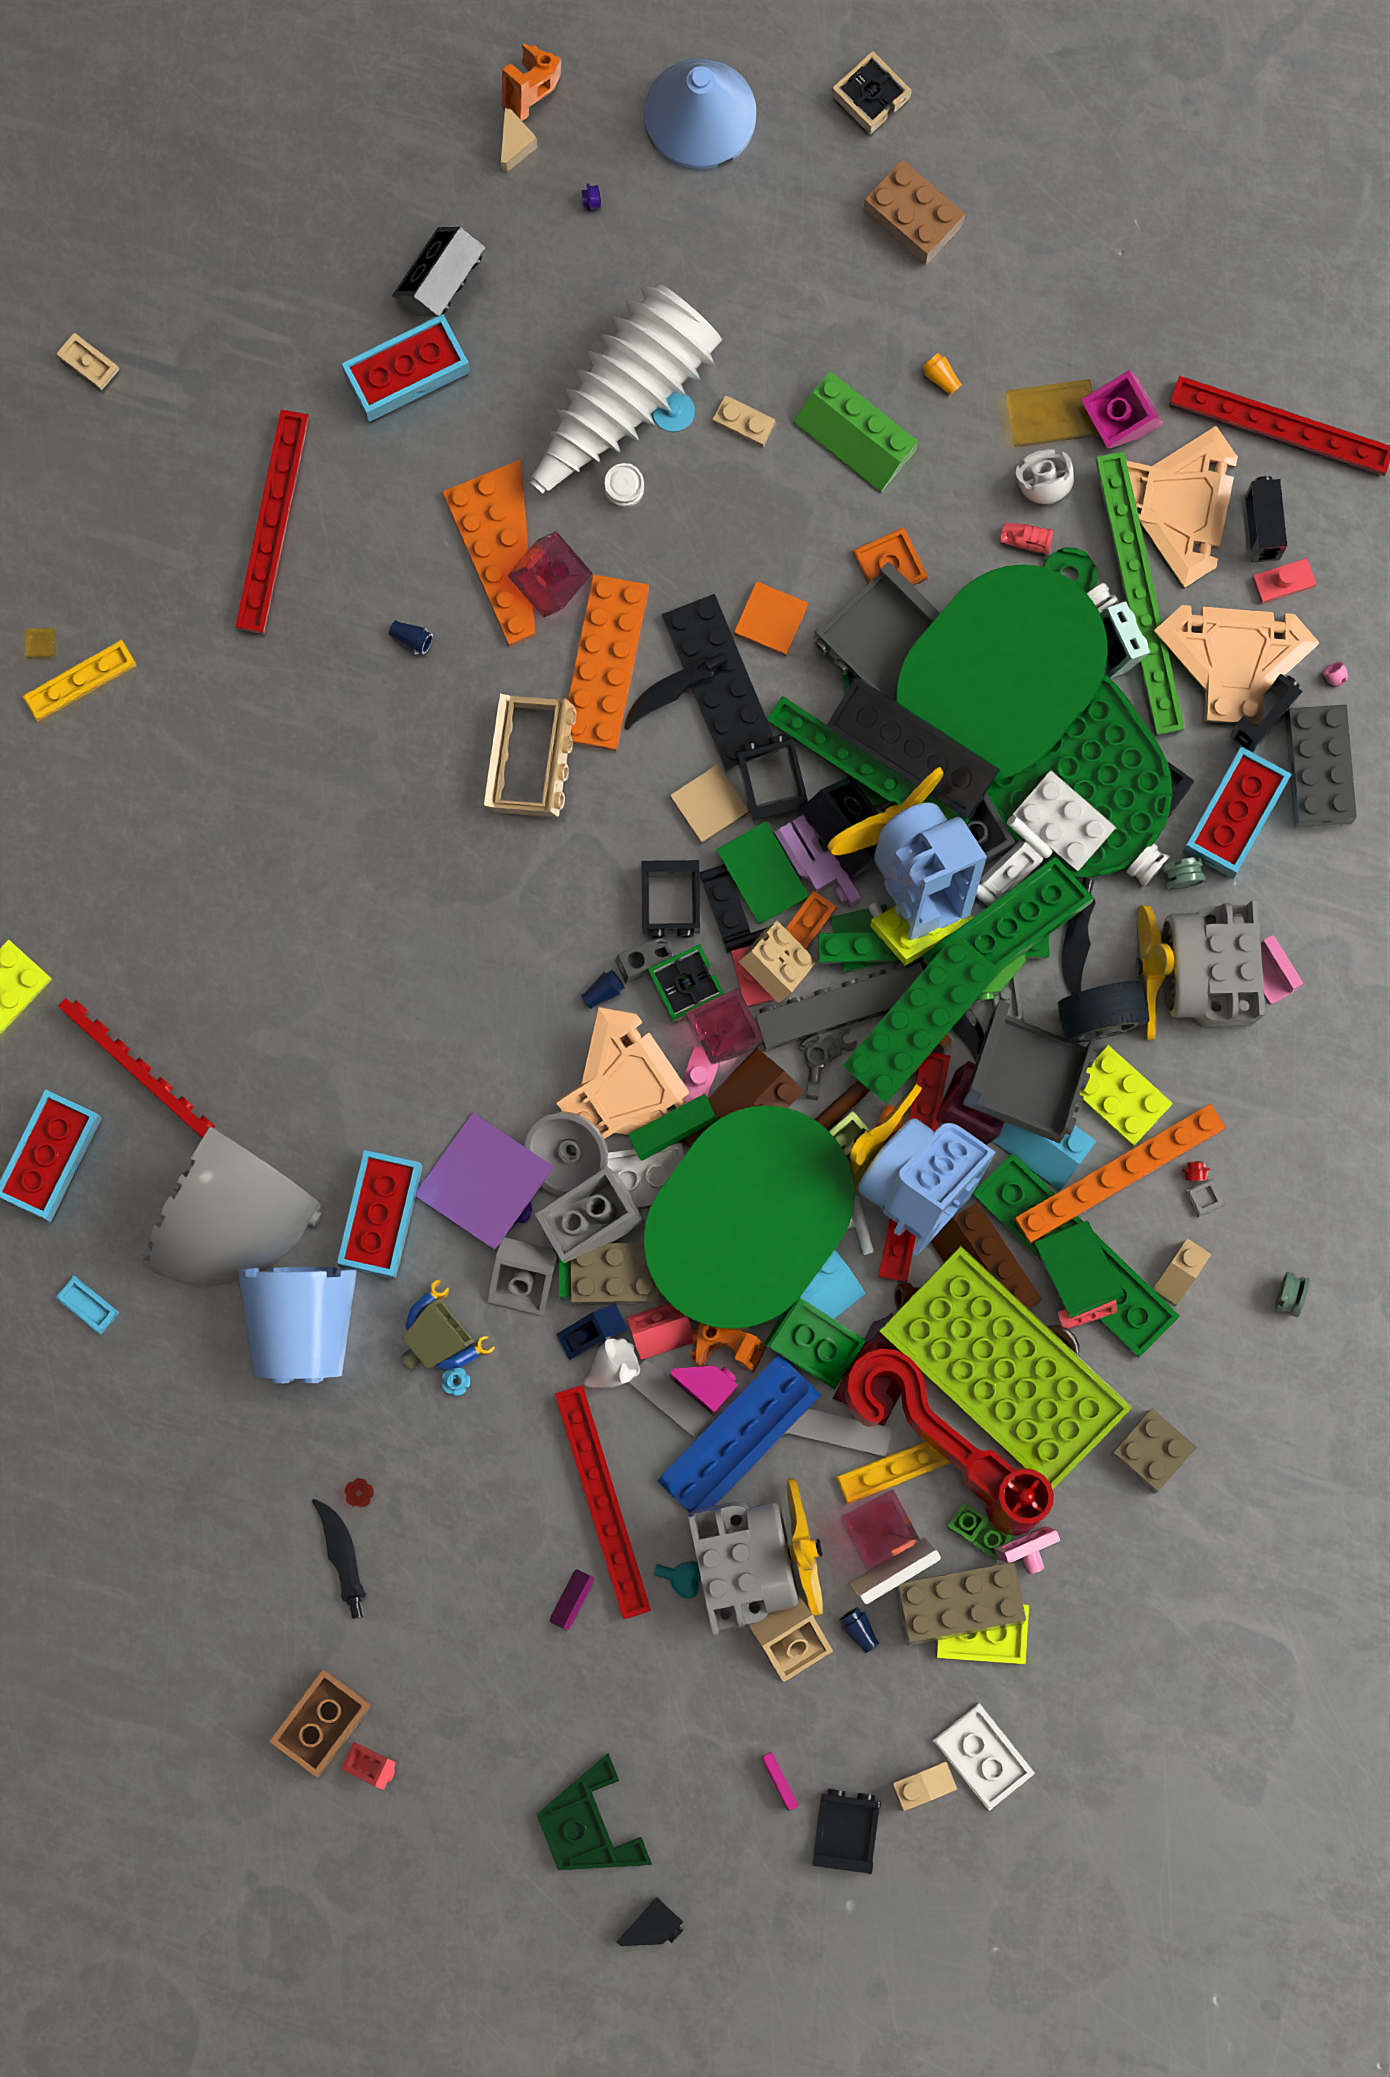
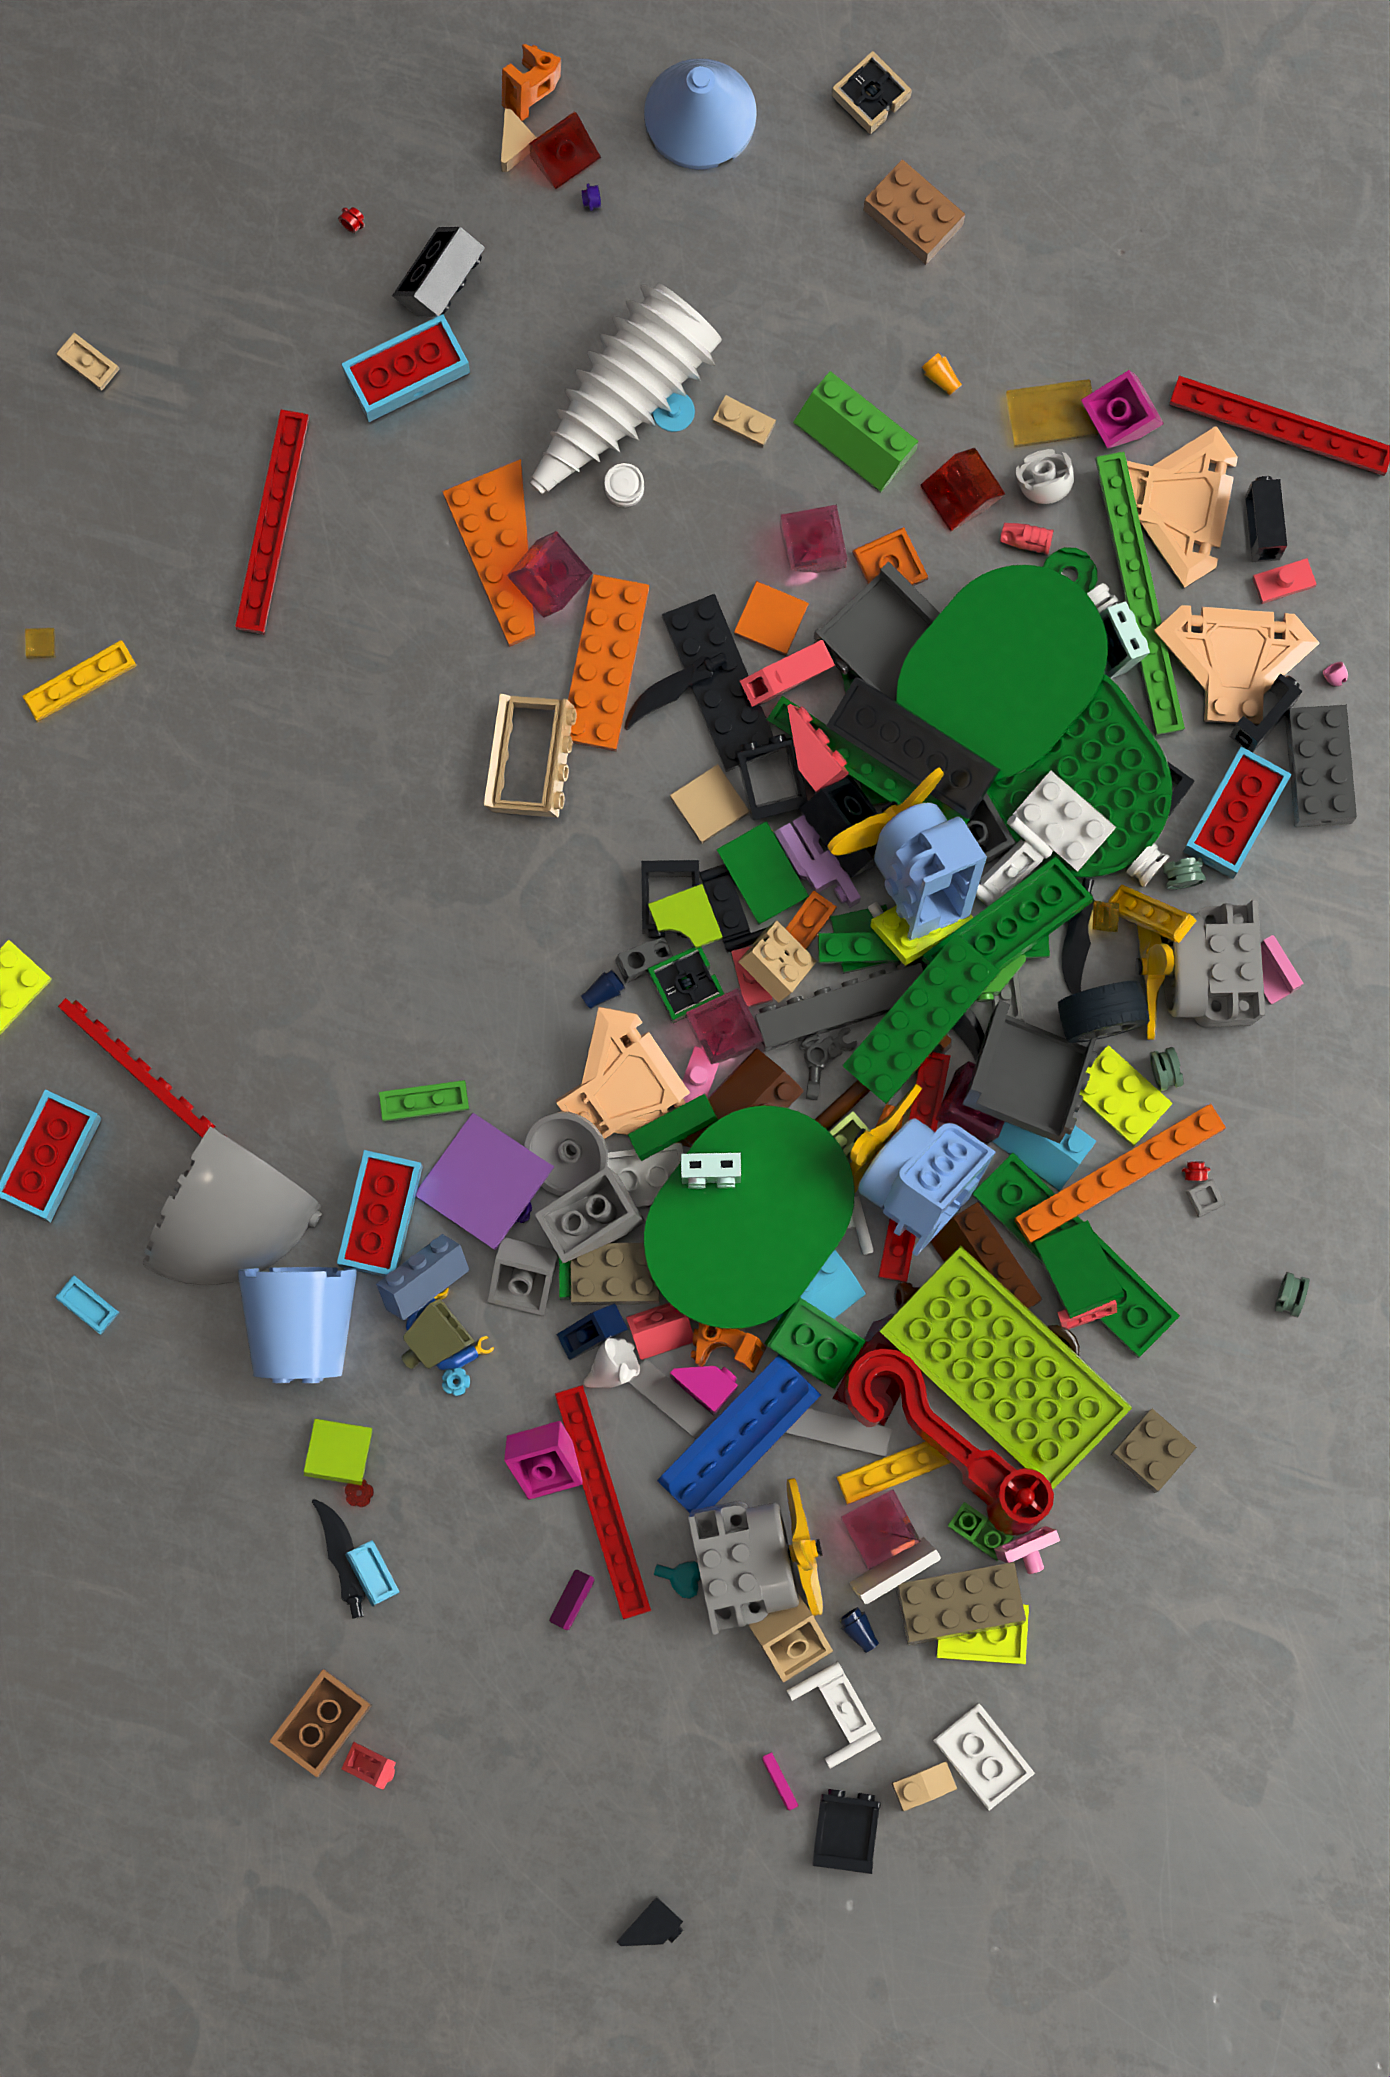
(338, 1452): none -> lime tile
(351, 219): none -> red plate
(372, 1573): none -> medium azure tile
(411, 636): dark blue cone -> none
(422, 1277): none -> sand blue brick
(424, 1101): none -> bright green plate
(543, 1460): none -> dark pink slope
(563, 150): none -> clear red slope
(577, 1828): dark green wing -> none
(687, 914): none -> lime tile
(711, 1168): none -> light aqua piece
(787, 673): none -> coral slope
(813, 756): none -> coral slope
(814, 540): none -> clear pink slope
(845, 1708): none -> white plate
(962, 488): none -> clear red slope
(1105, 916): none -> clear yellow tile
(1152, 913): none -> yellow tile
(1166, 1069): none -> sand green wheel
(1181, 1271): tan slope -> none

